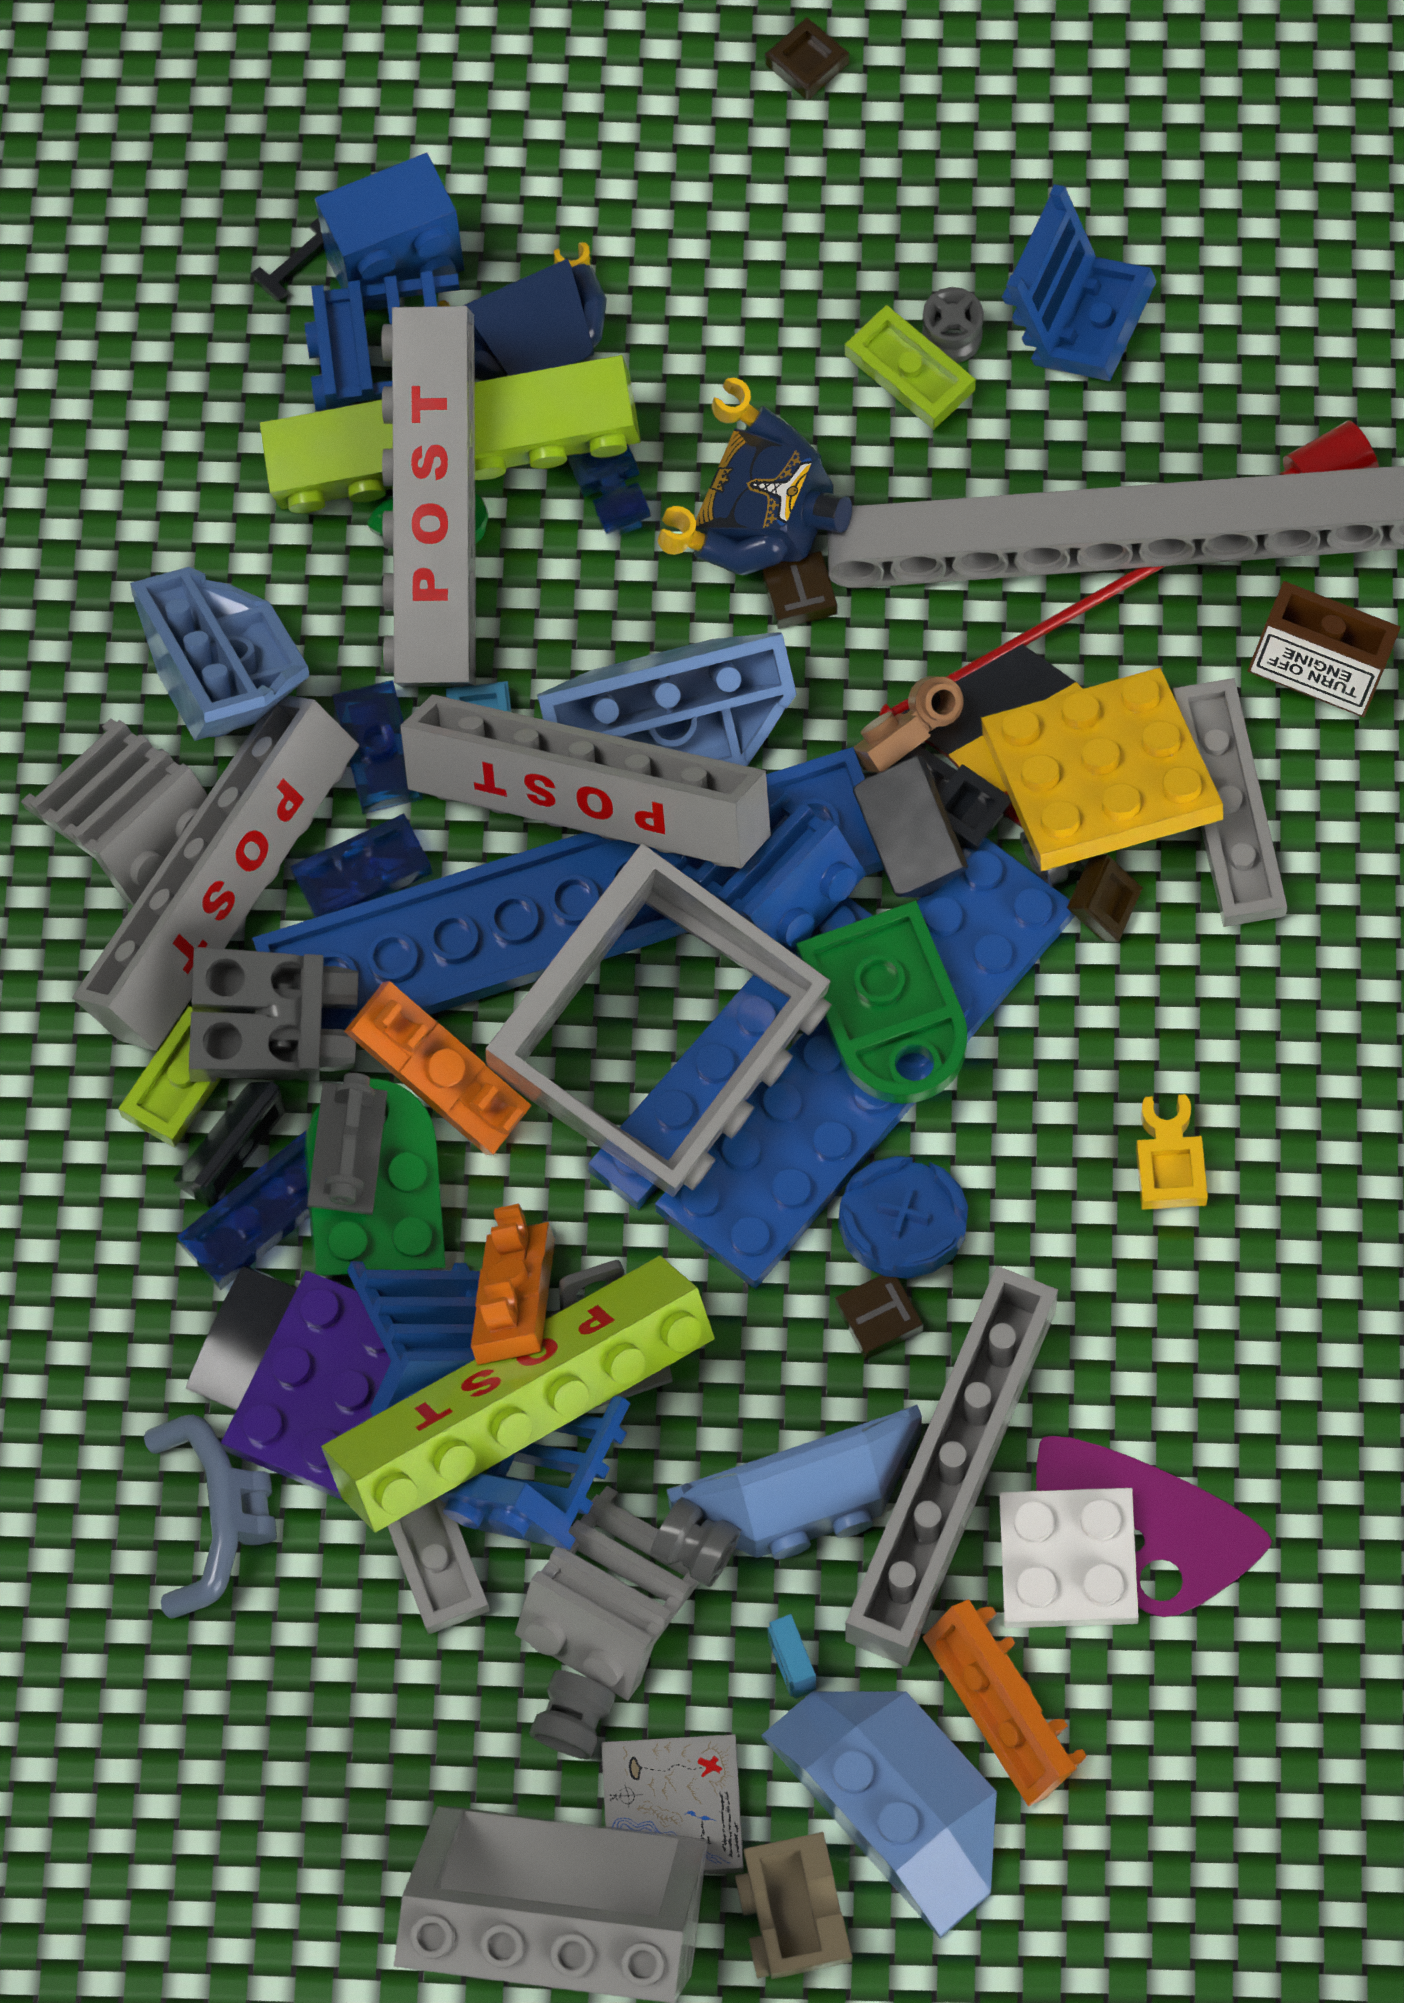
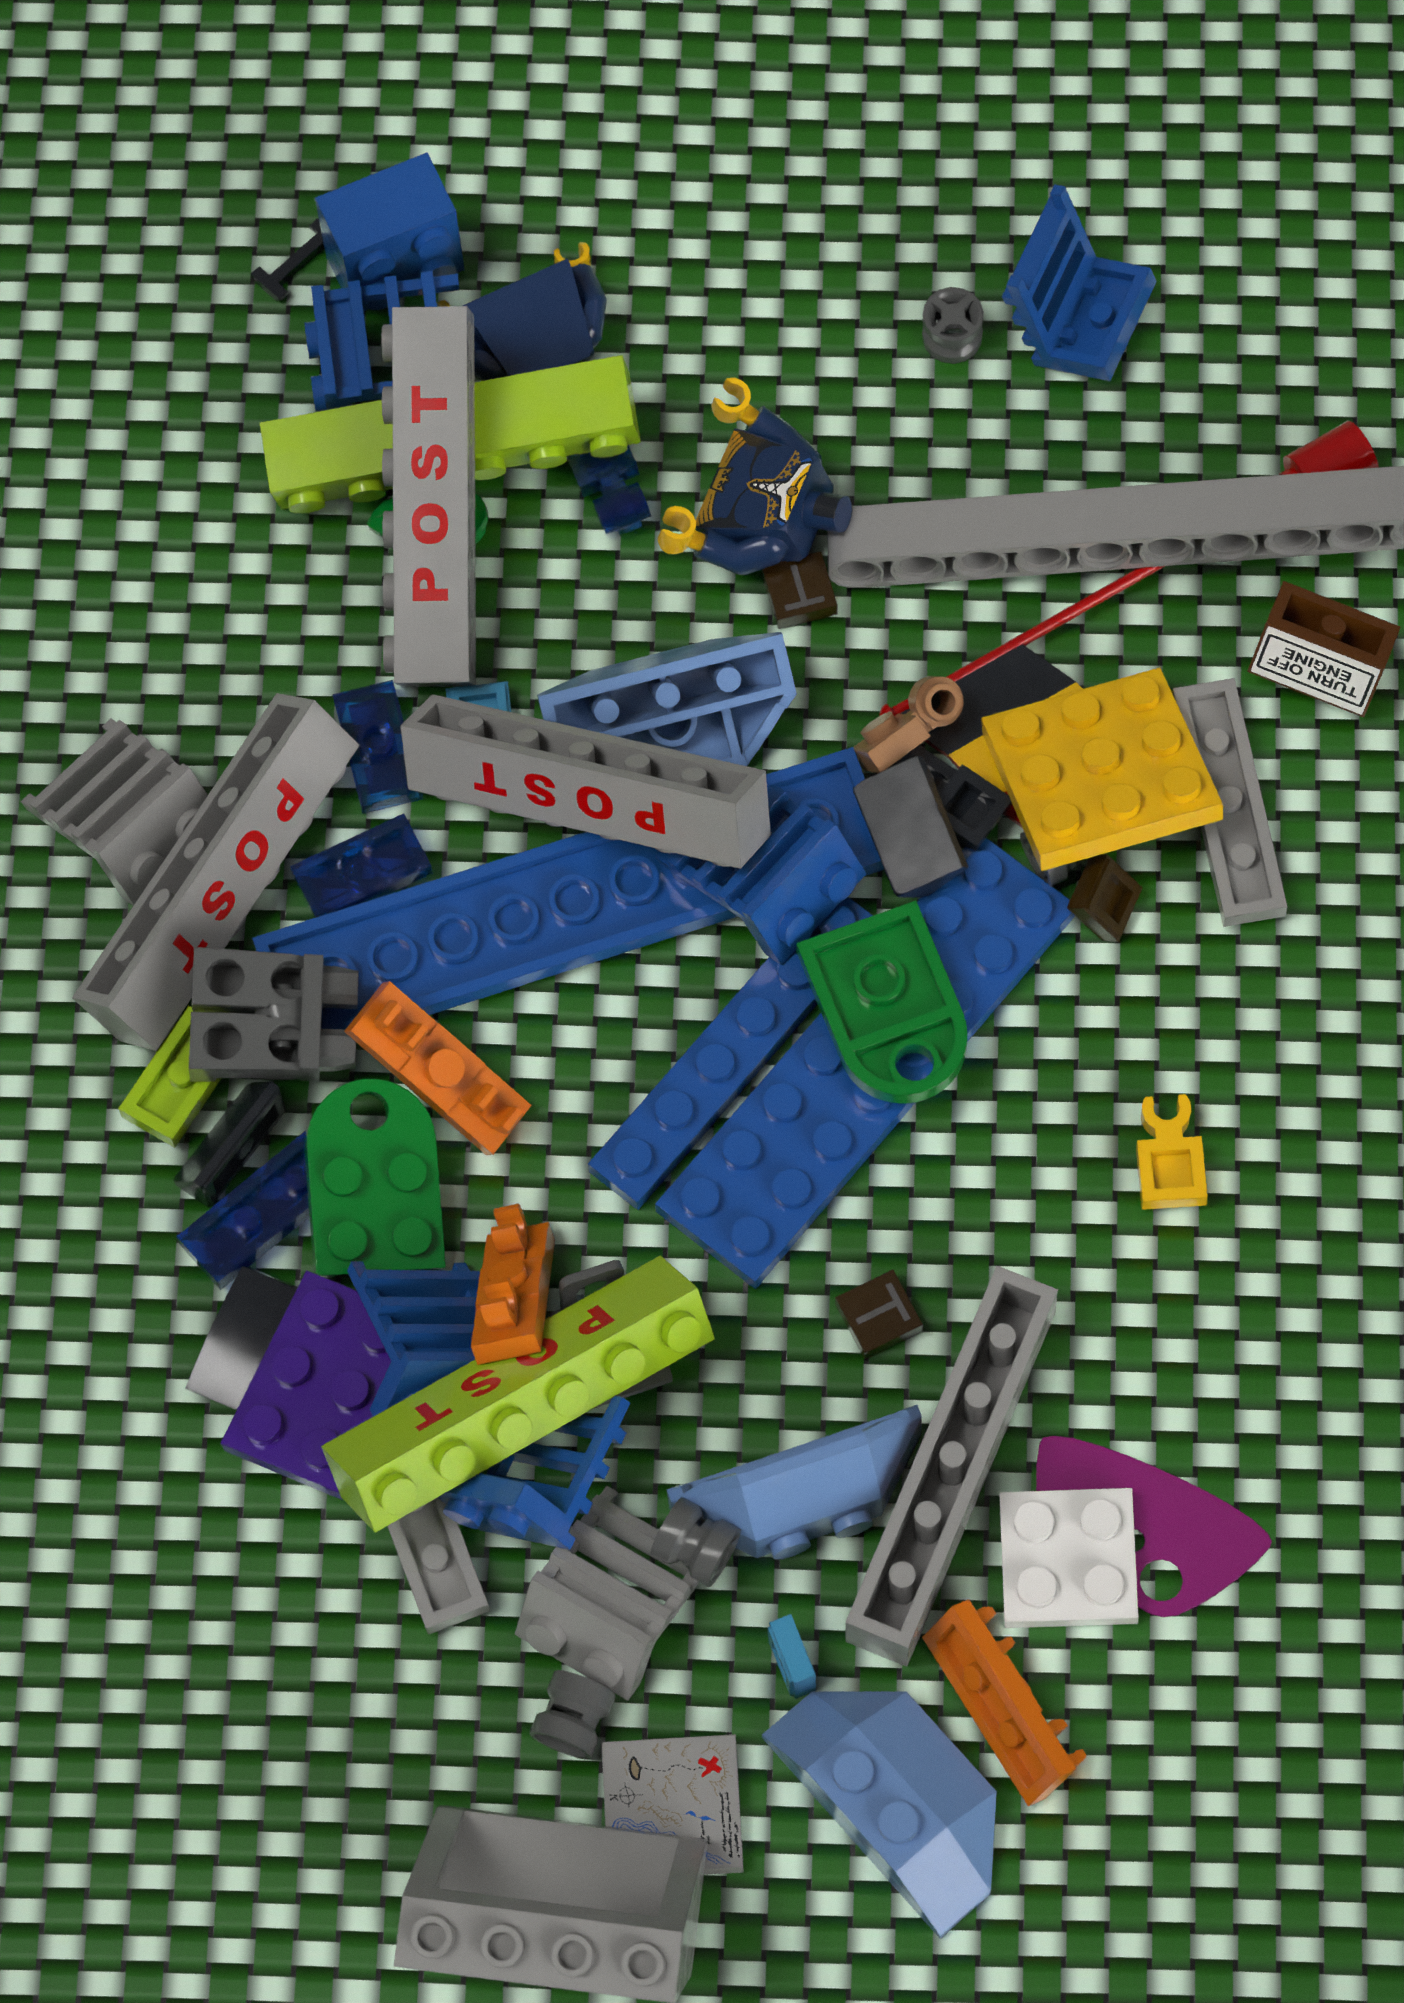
(216, 650): medium blue wedge -> none
(235, 1504): sand blue piece -> none
(347, 1146): dark grey hinge -> none
(680, 899): light grey windscreen -> none
(795, 1907): dark tan cylinder -> none
(807, 58): dark brown tile -> none
(903, 1217): blue tile -> none
(910, 367): lime plate -> none

